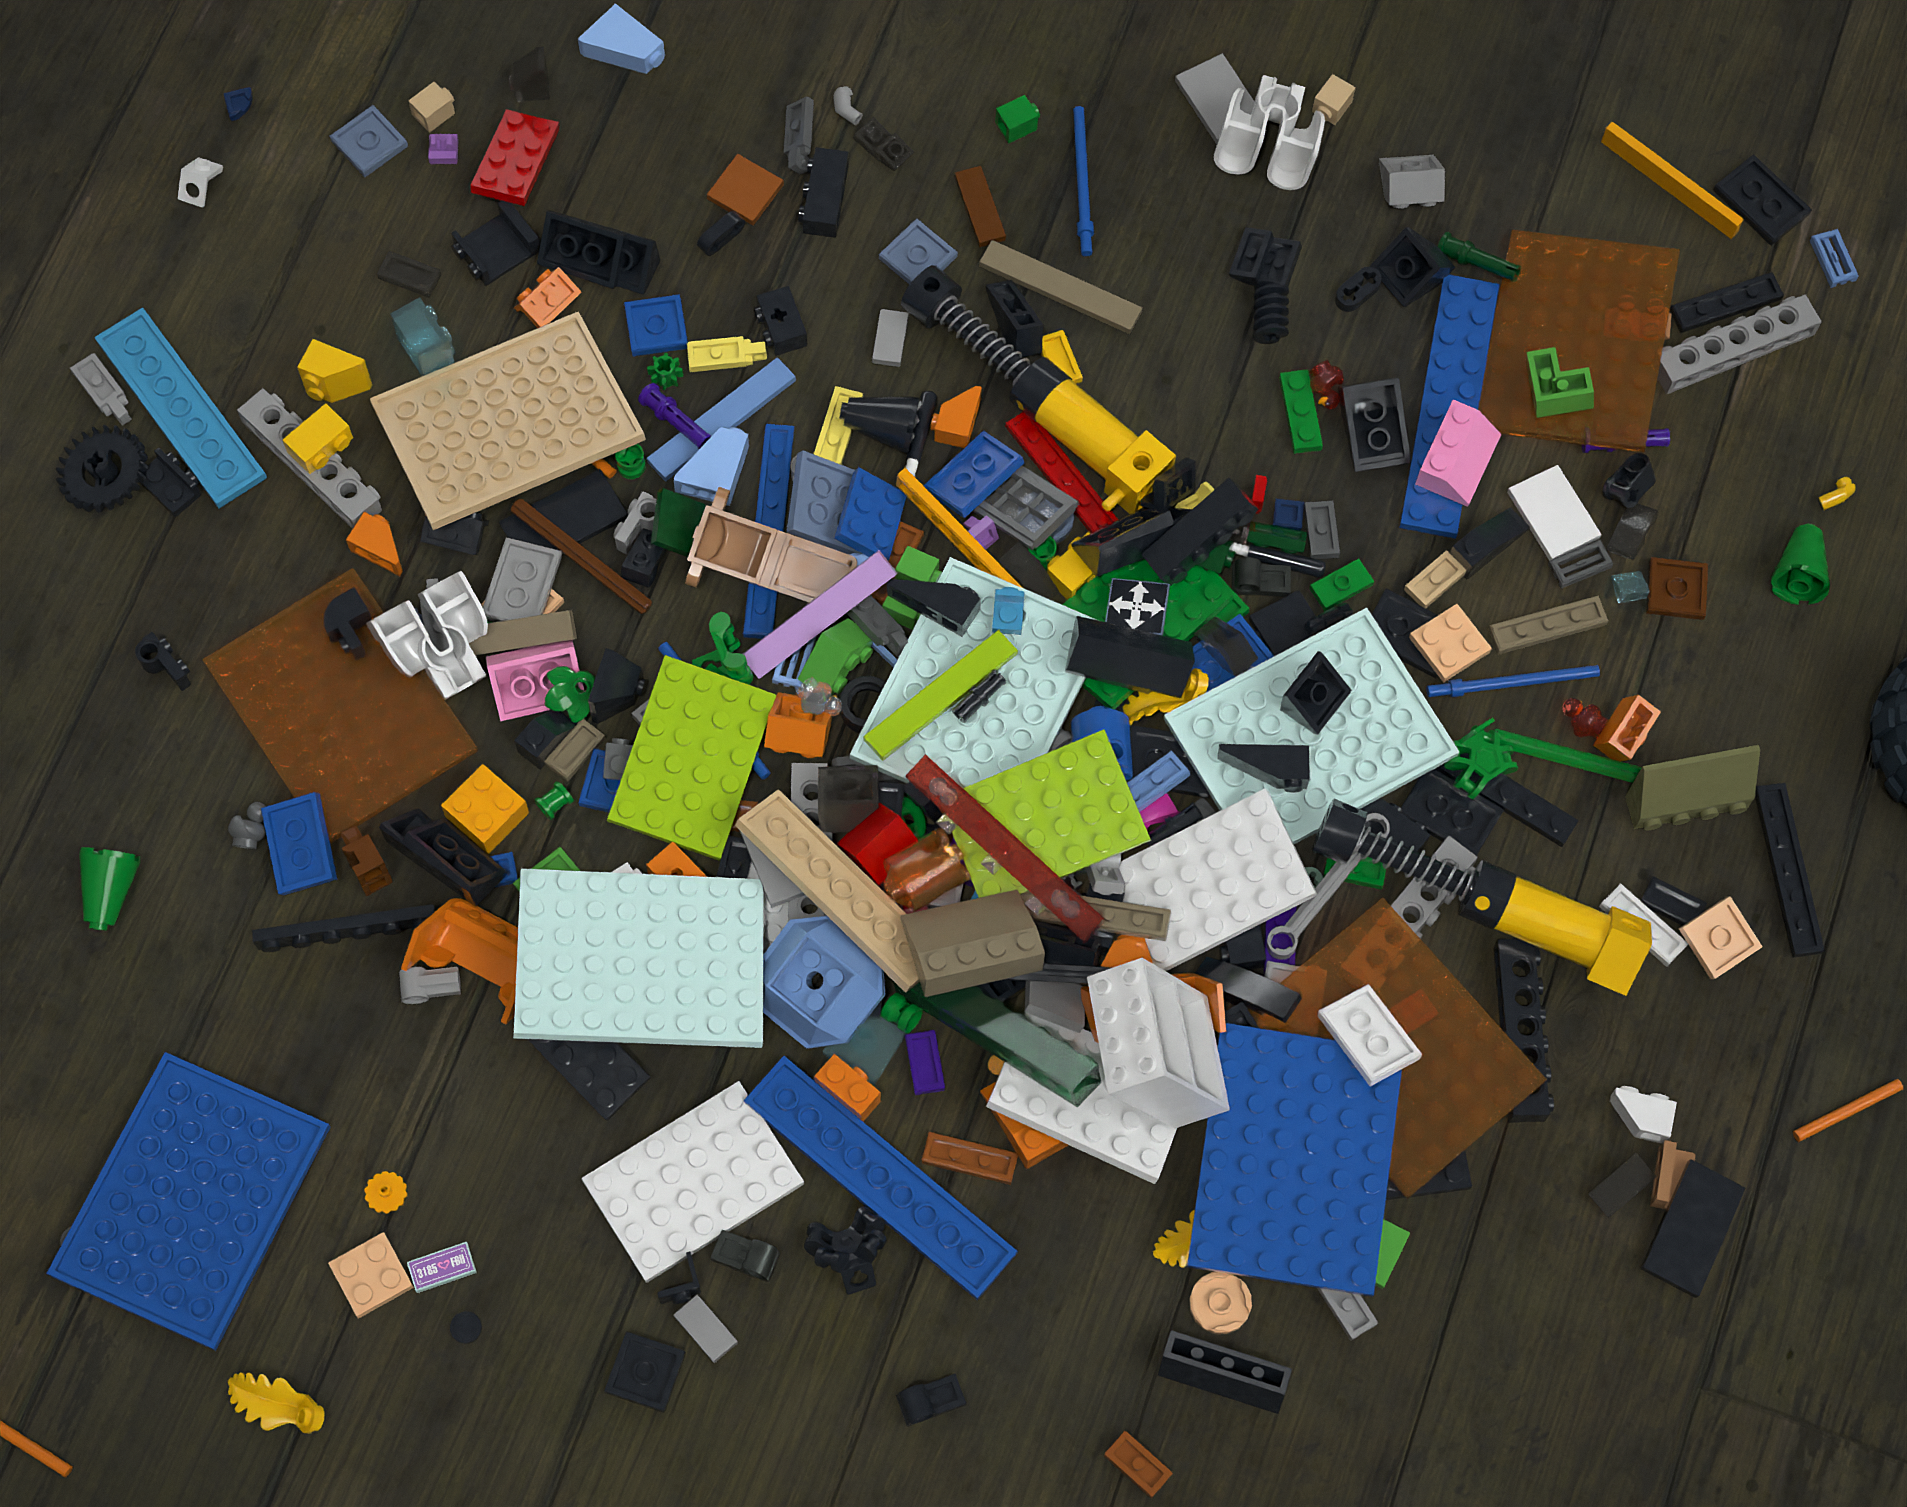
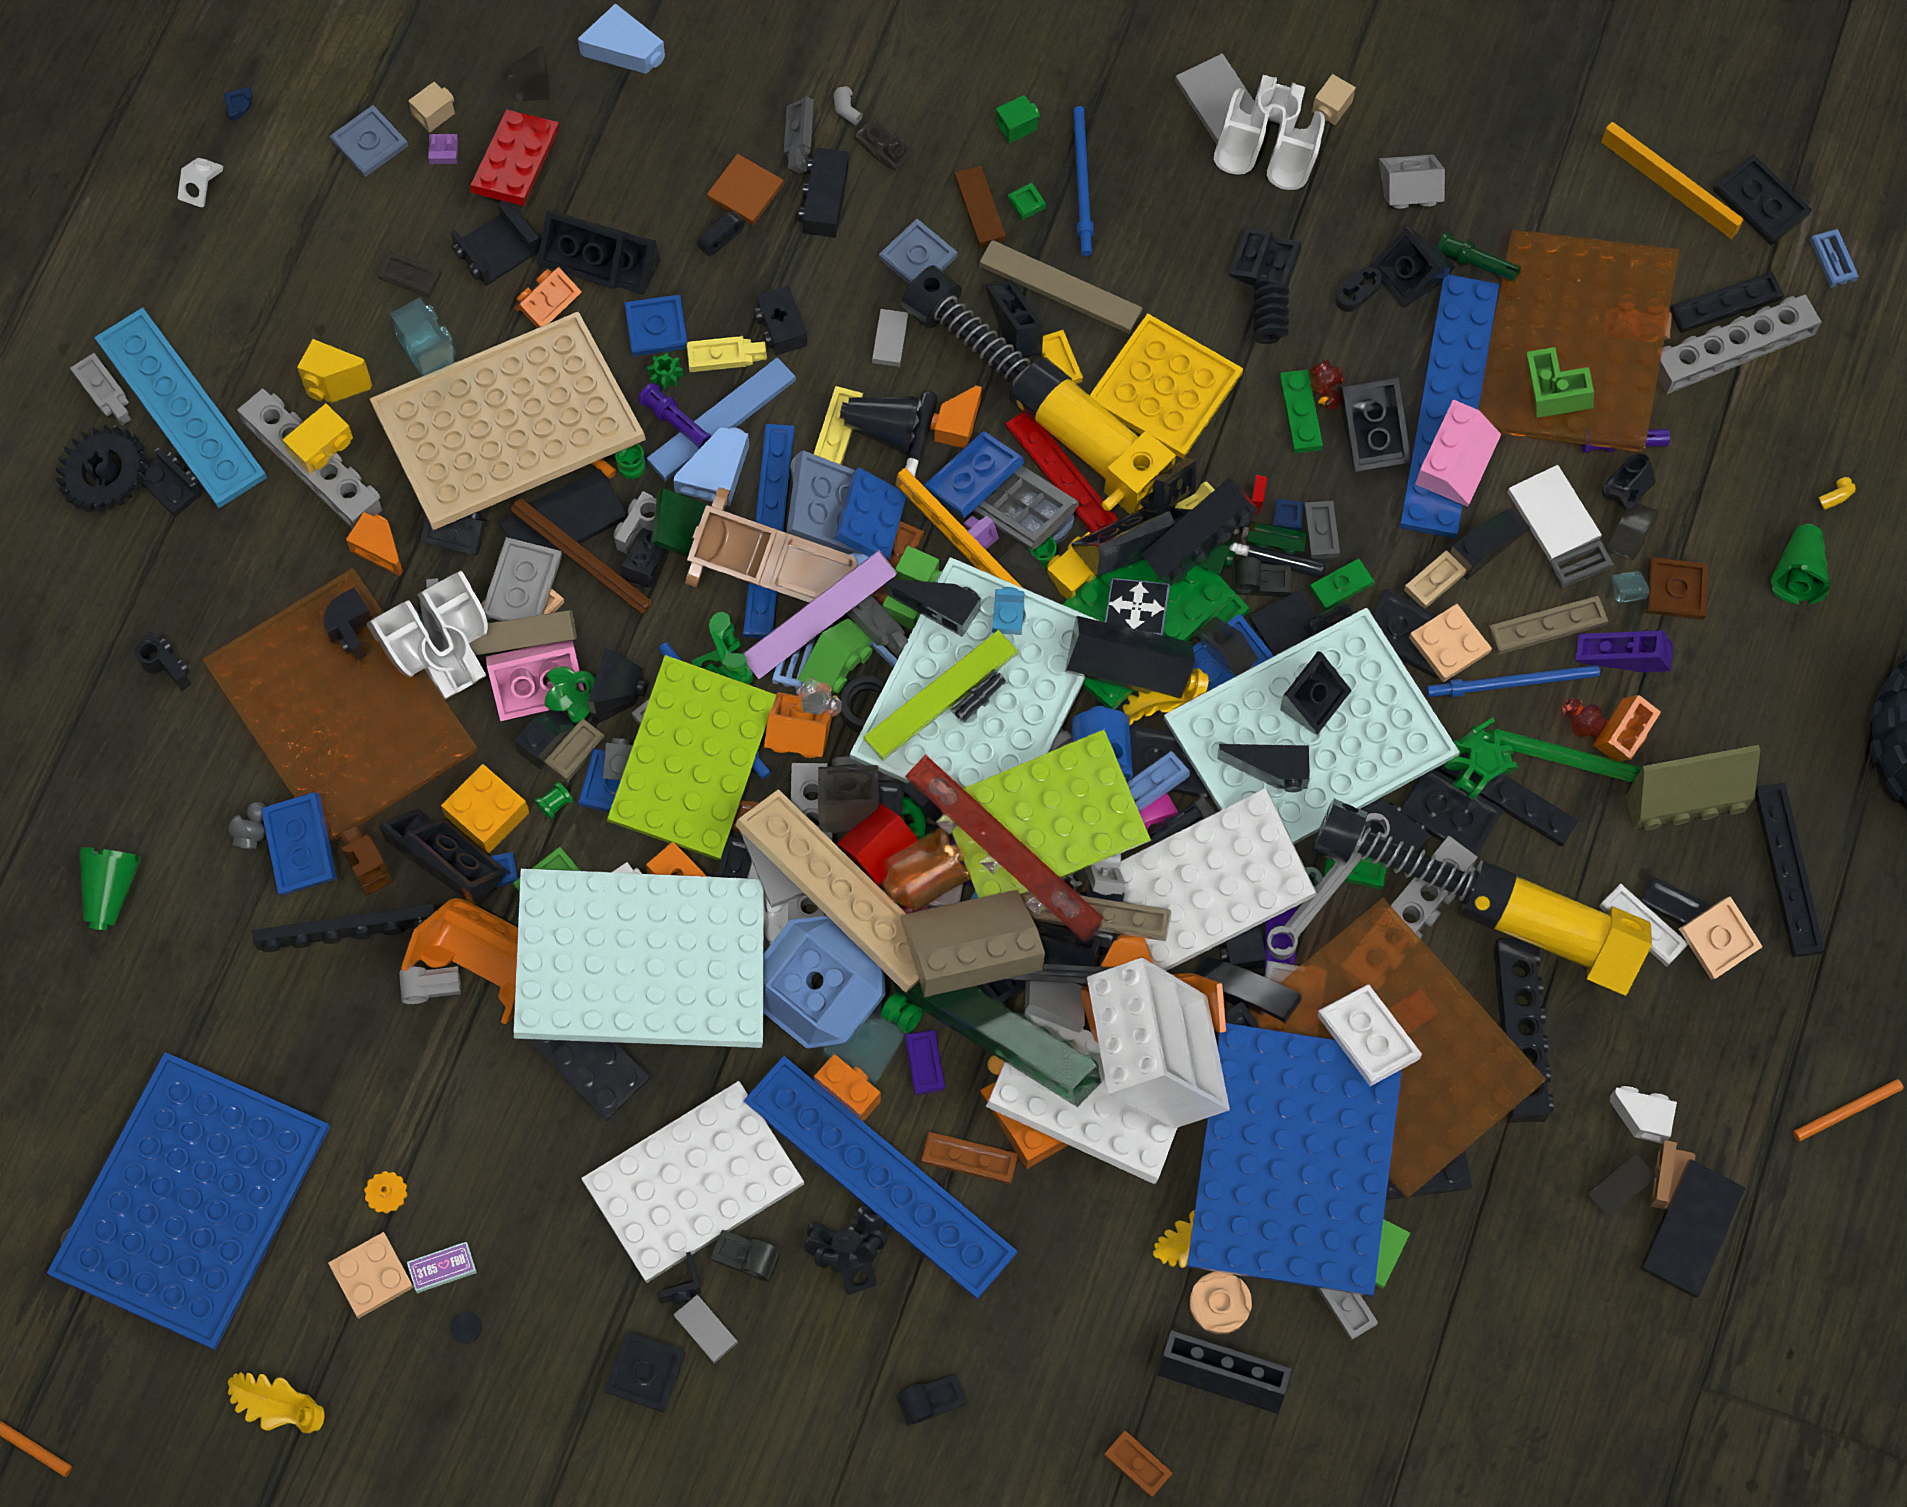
(1026, 201): none -> green tile
(1166, 385): none -> yellow plate
(1626, 650): none -> dark purple slope

